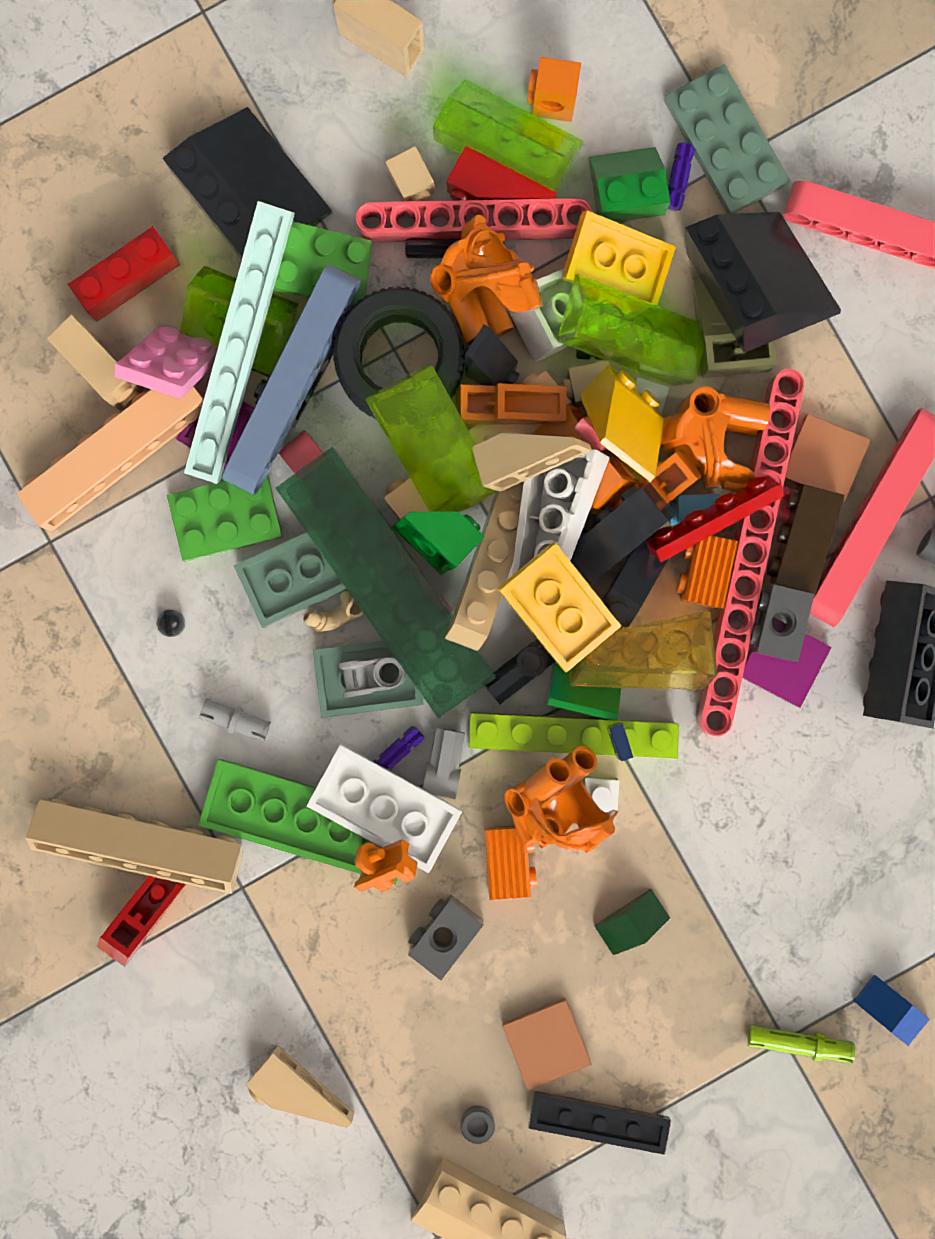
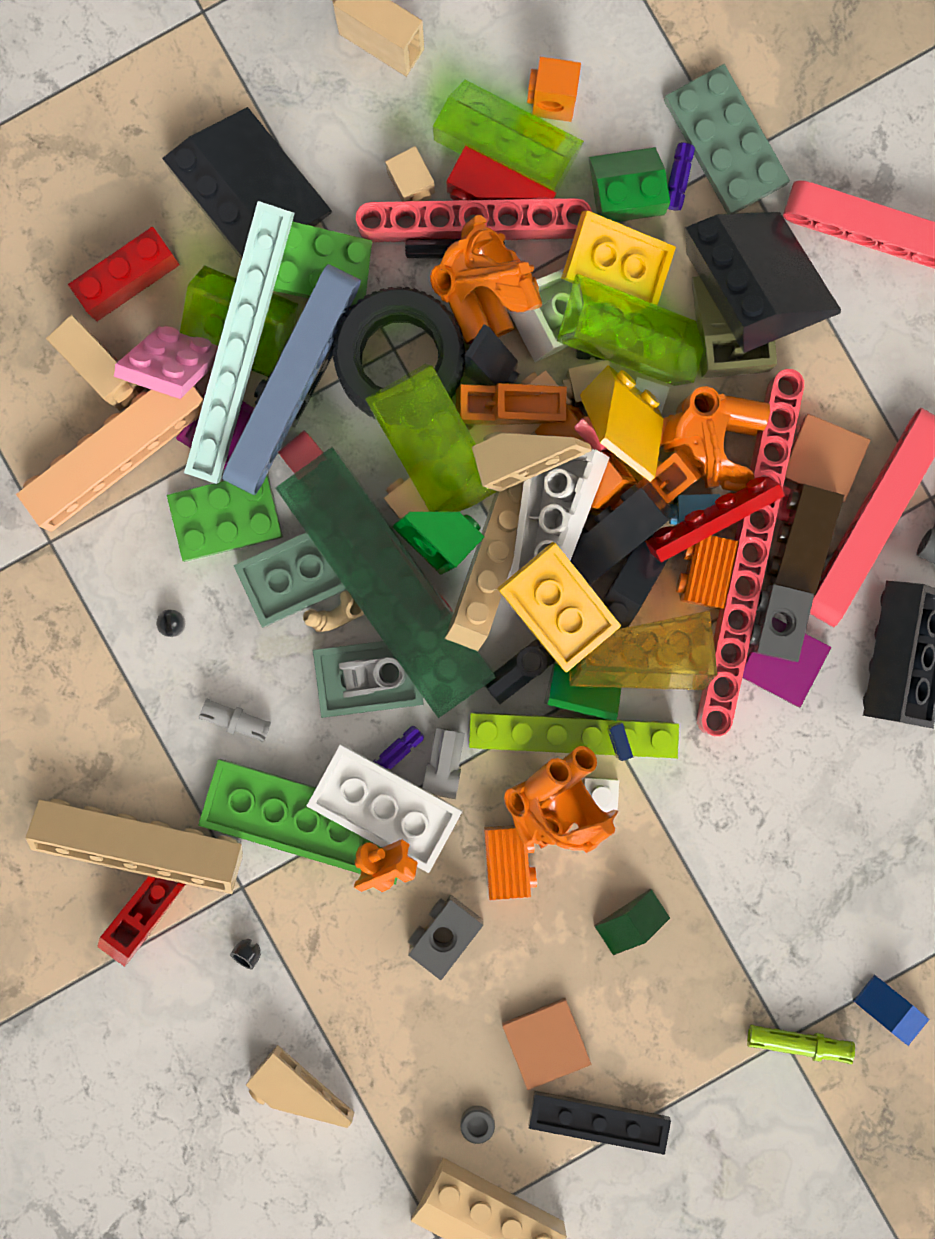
(245, 954): none -> black hinge

